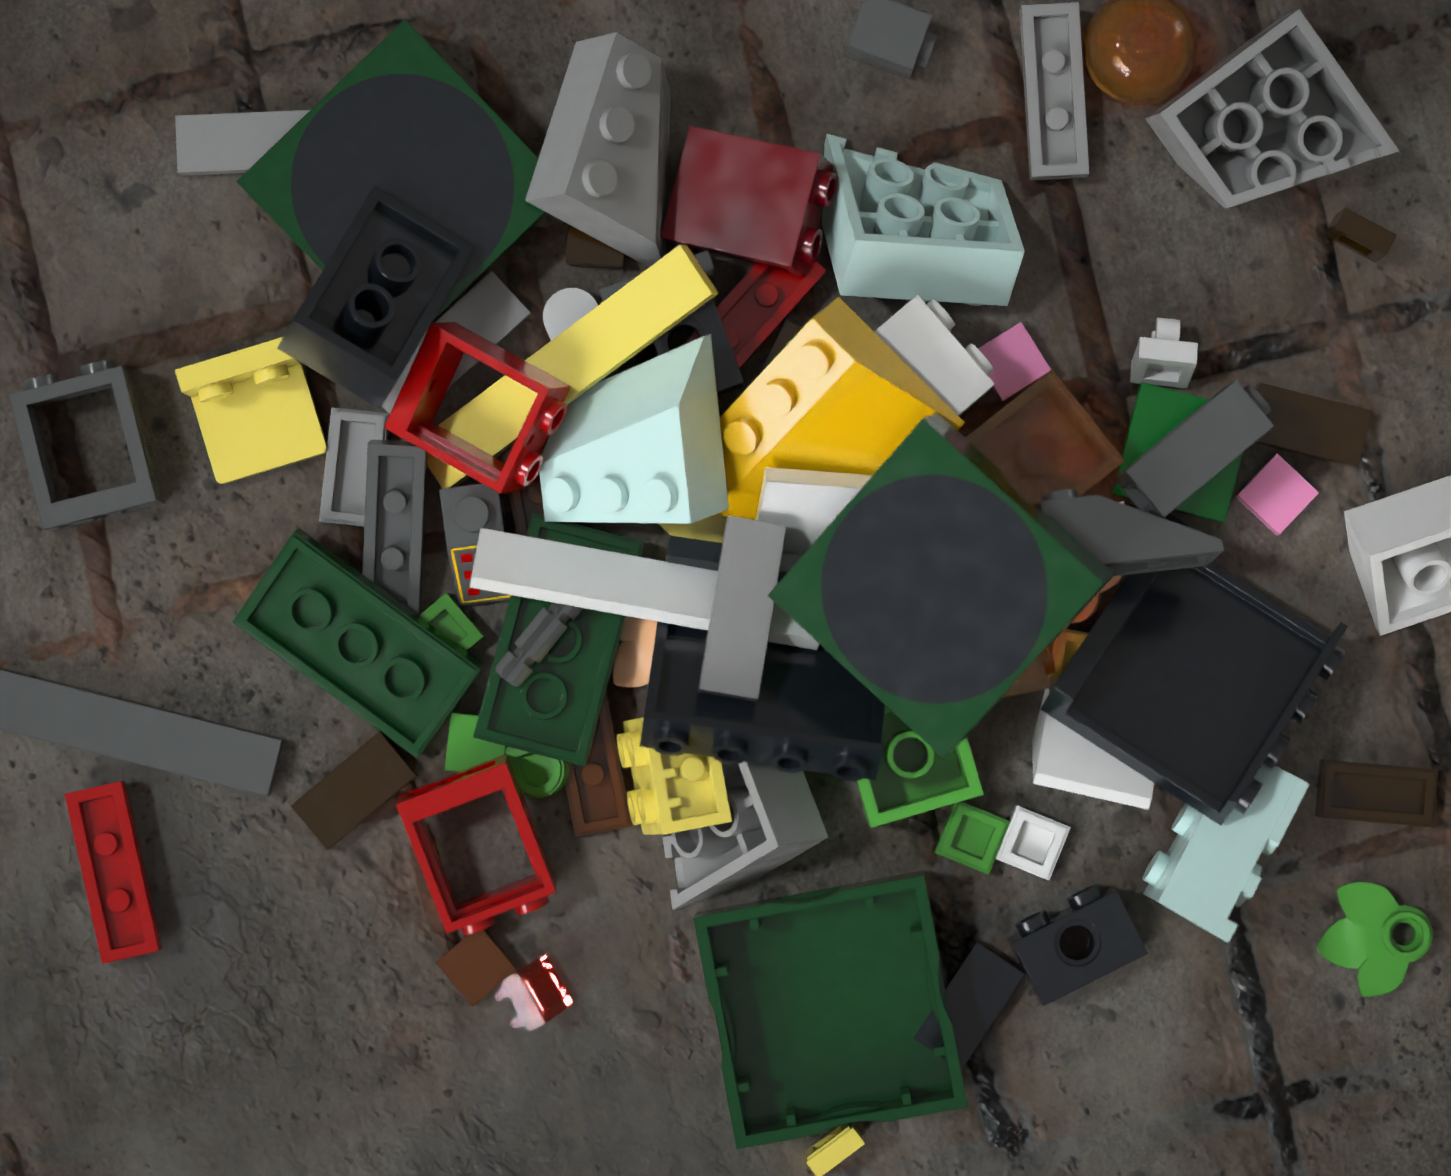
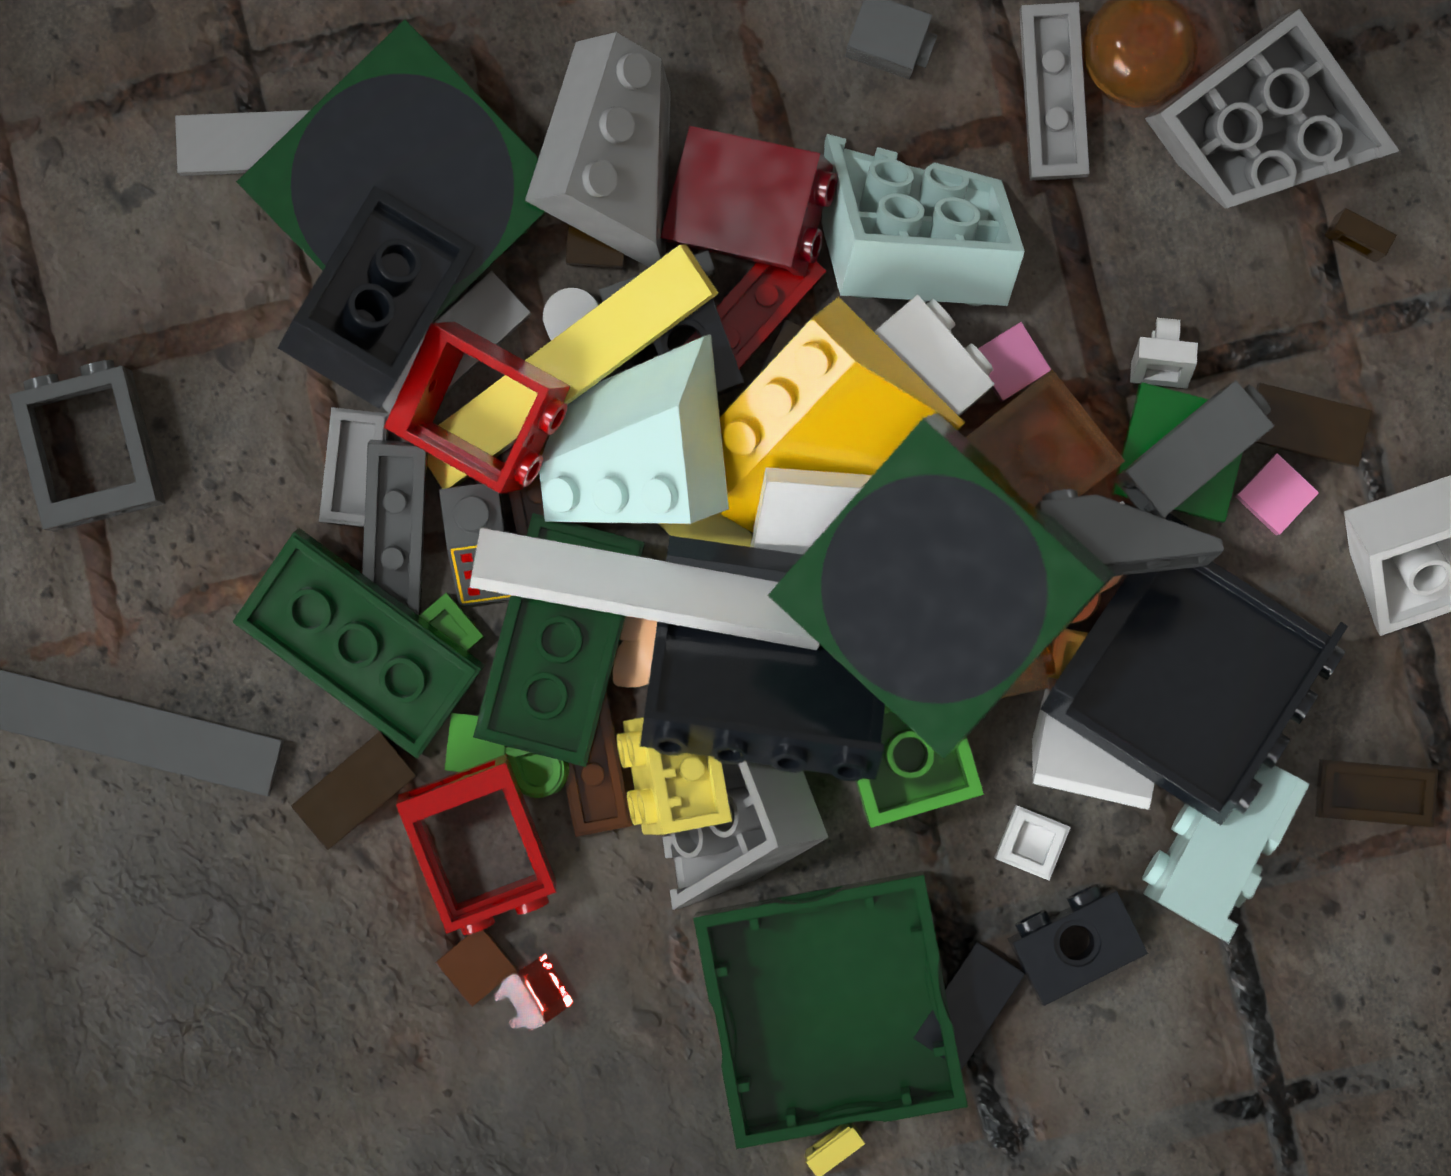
(113, 872): red plate -> none
(253, 410): light yellow bracket -> none
(535, 642): dark grey axle -> none
(741, 608): light grey tile -> none
(972, 837): bright green tile -> none
(1366, 939): bright green plate -> none

